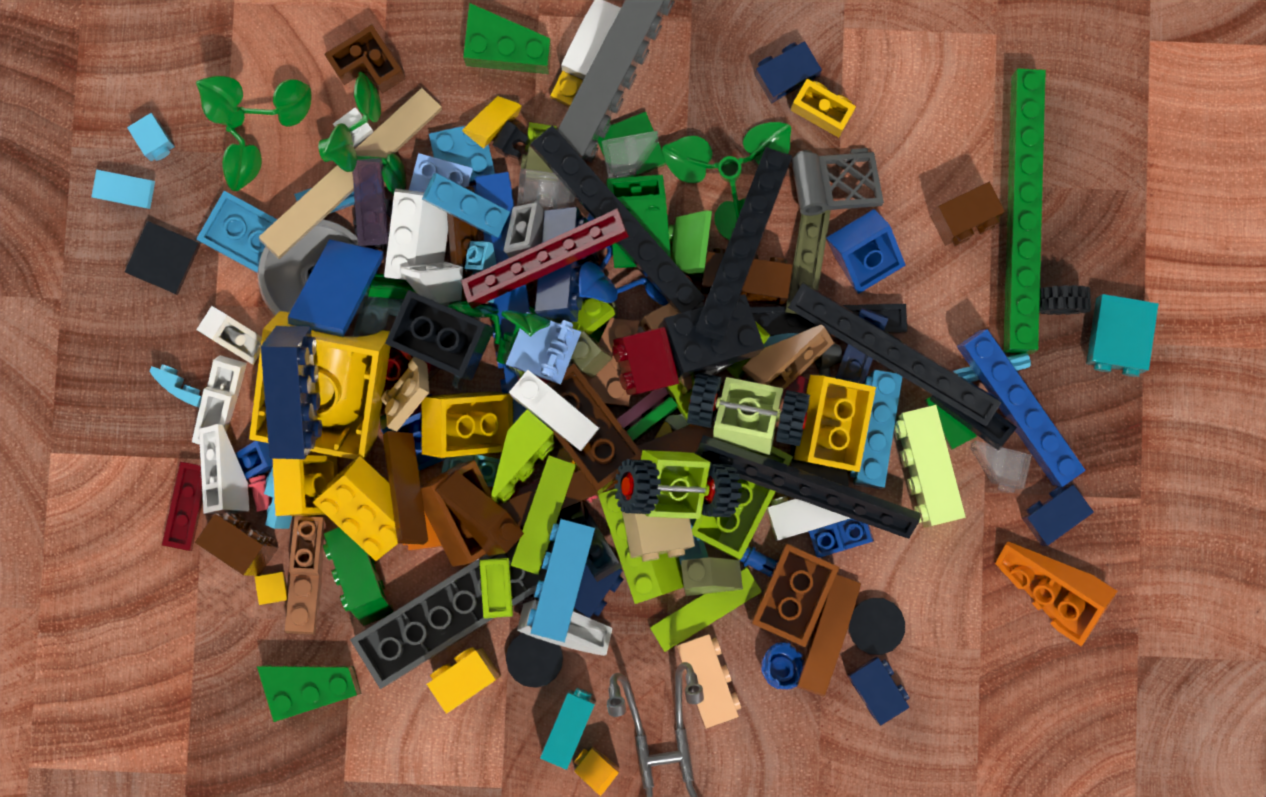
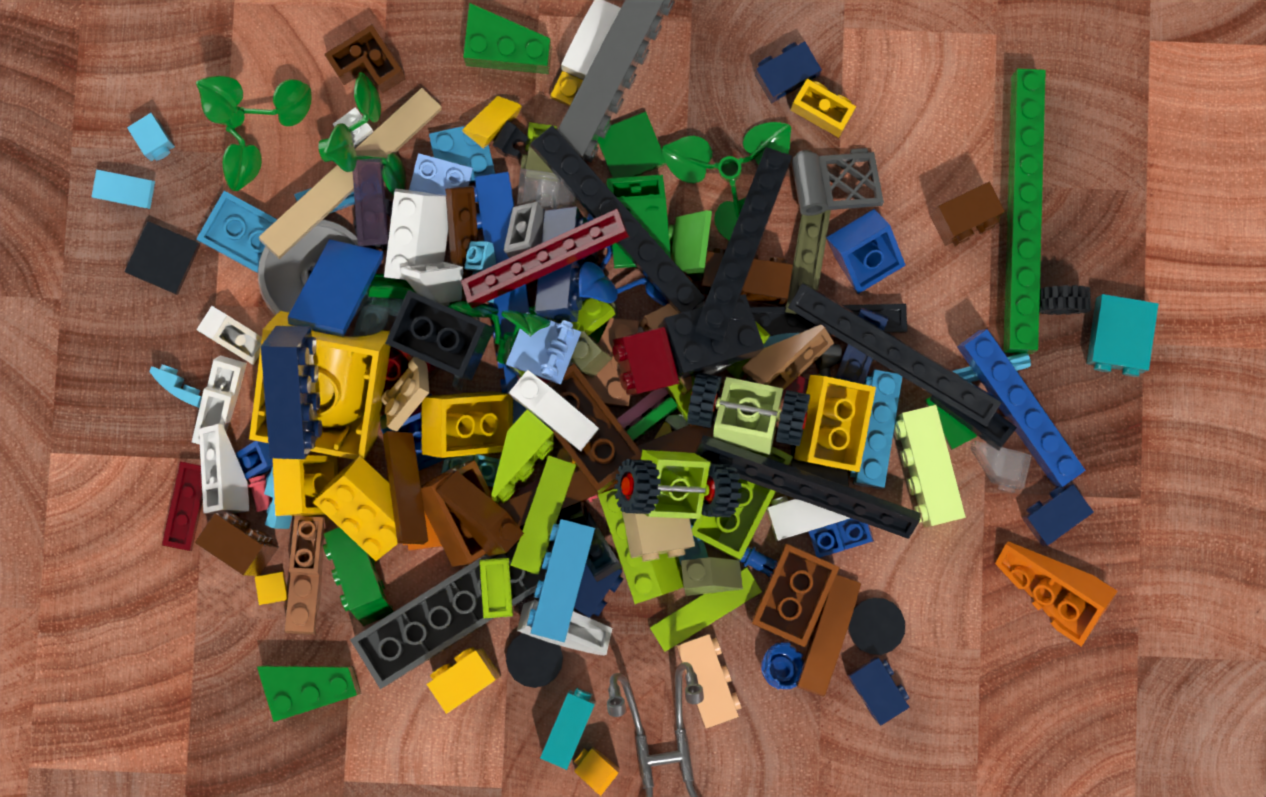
(465, 205): dark azure plate -> none
(627, 154): clear slope -> none

